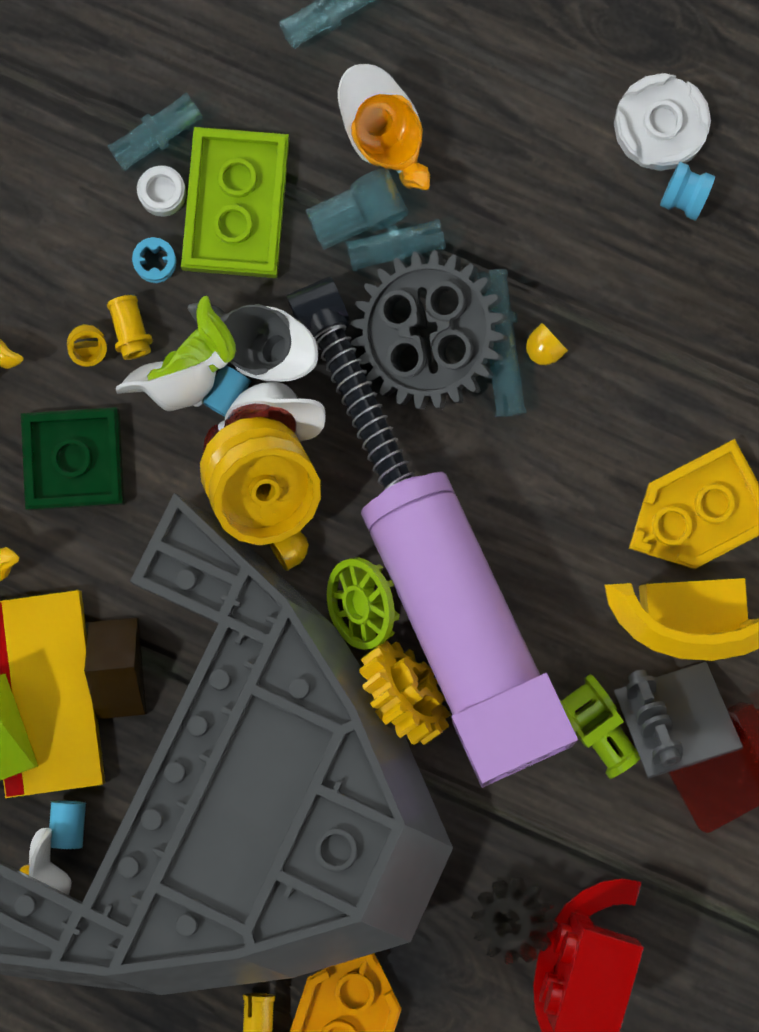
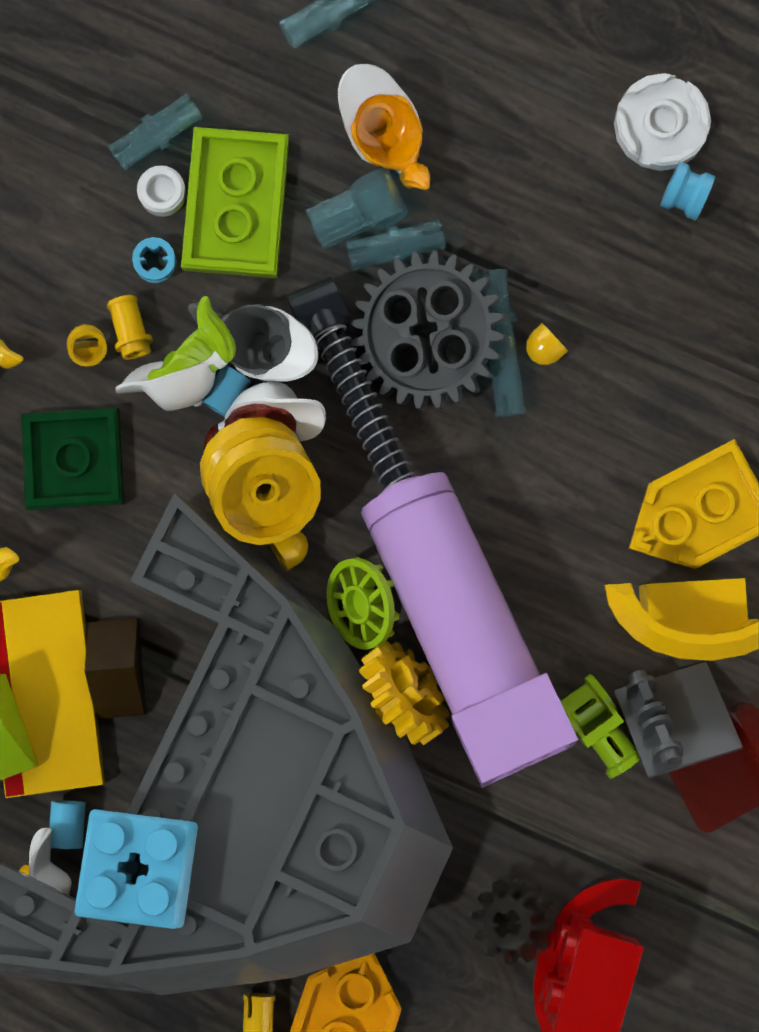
(107, 889): none -> medium azure brick

